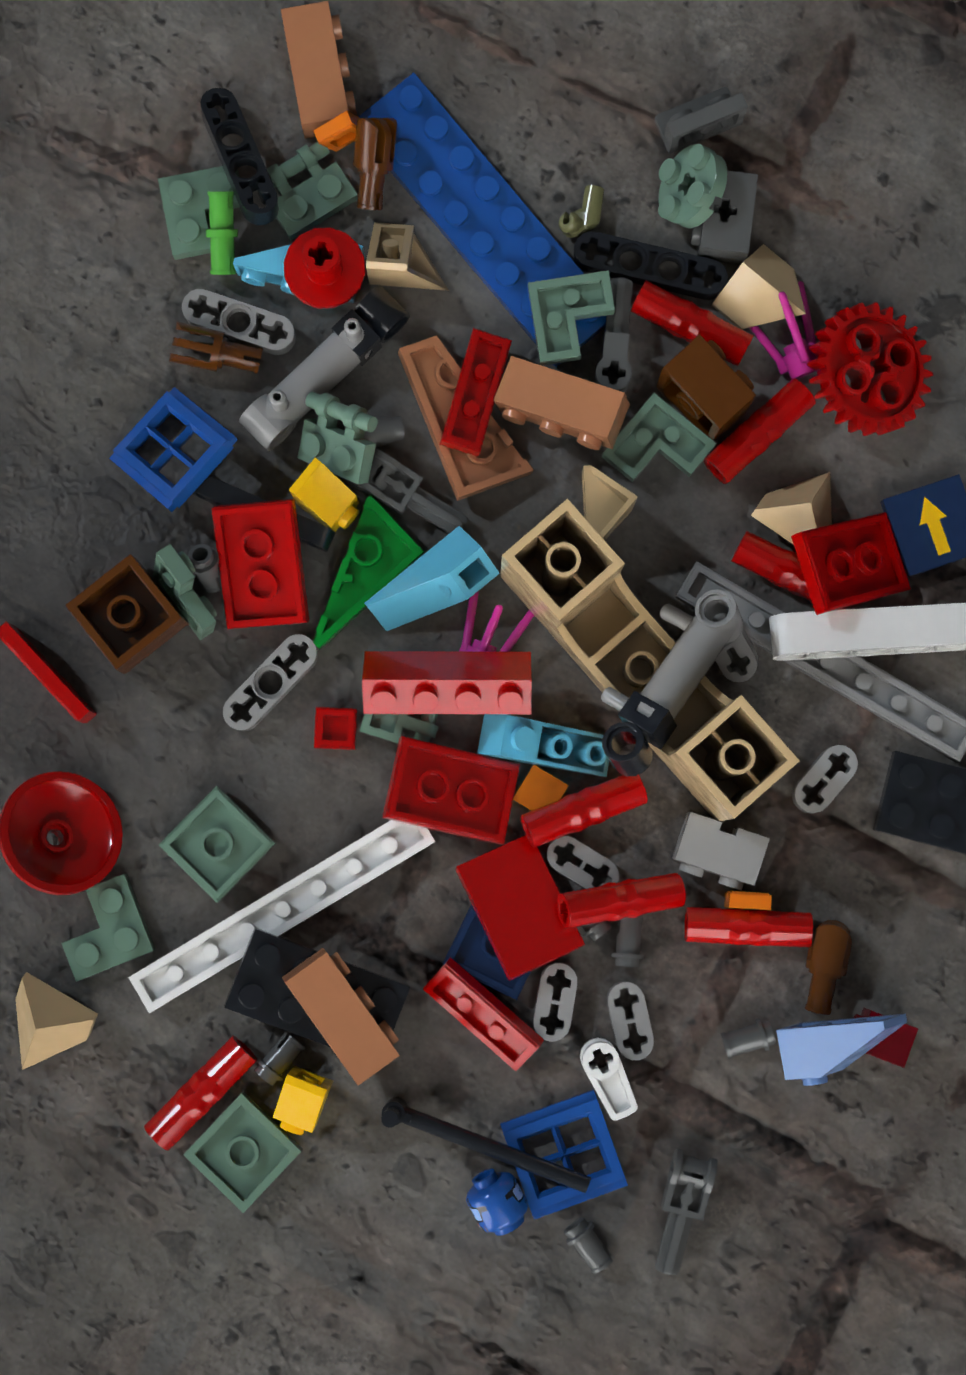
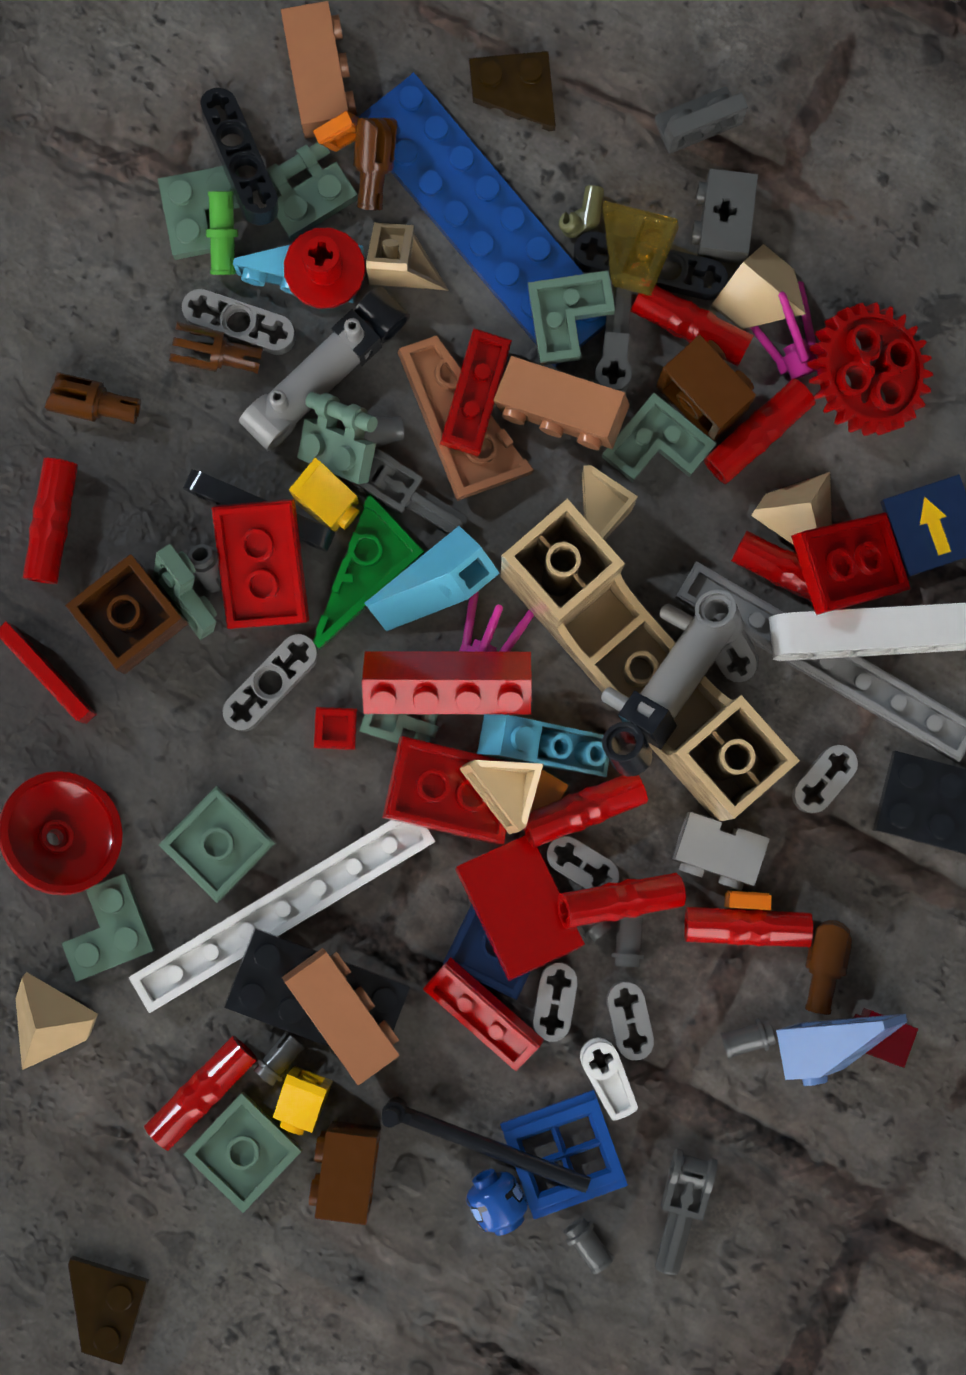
(50, 521): none -> red axle
(89, 400): none -> reddish brown arm
(105, 1307): none -> dark brown wing
(197, 422): blue piece -> none
(347, 1172): none -> reddish brown brick
(505, 788): none -> tan slope
(515, 85): none -> dark brown wing
(637, 245): none -> clear yellow wing
(686, 201): sand green plate -> none

